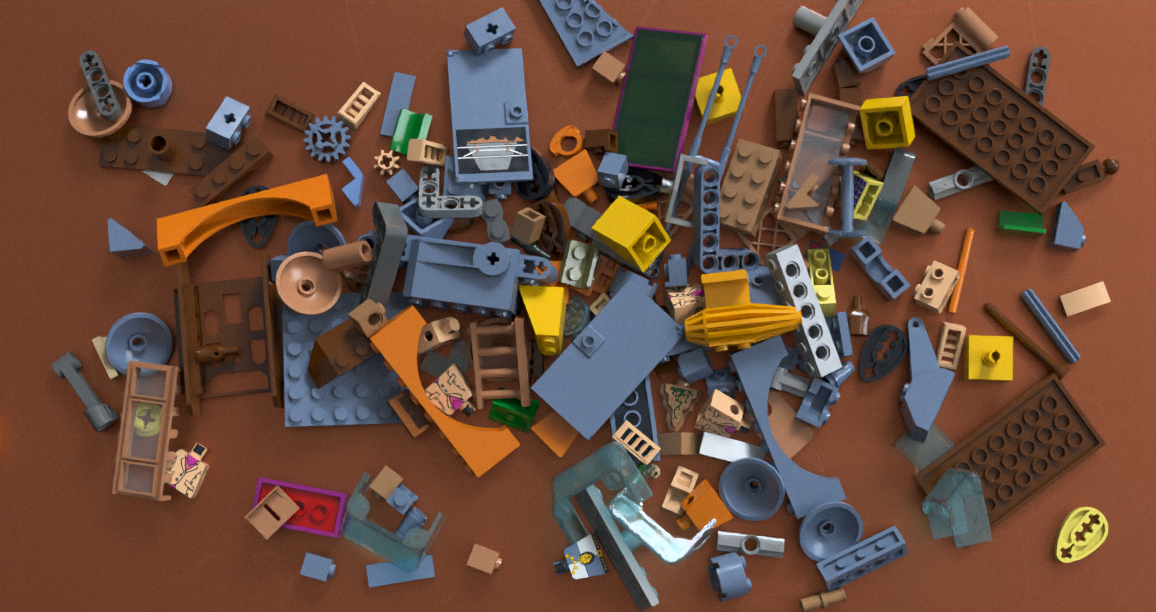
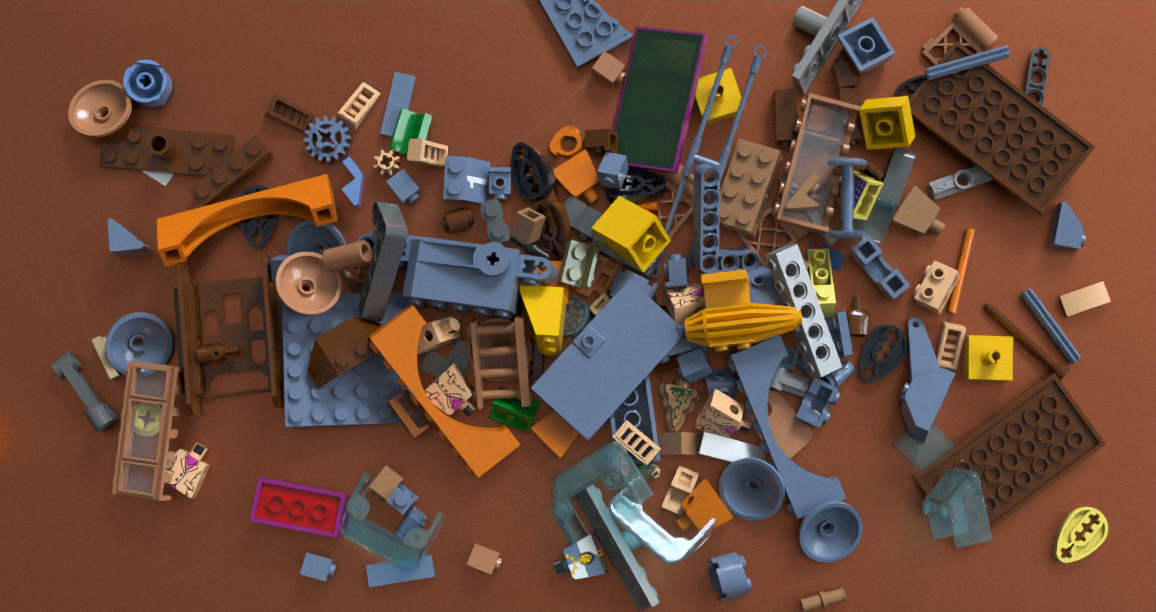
(100, 85): dark grey beam -> none
(228, 123): brick -> none
(263, 519): nougat piece -> none
(361, 320): medium nougat brick -> none
(424, 226): sand blue slope -> none
(439, 202): light grey beam -> none
(489, 116): sand blue door -> none
(496, 23): sand blue brick -> none
(672, 188): light grey piece -> none
(764, 545): light grey piece -> none
(862, 558): sand blue fence -> none
(1020, 223): green panel -> none
(1091, 174): reddish brown plate -> none

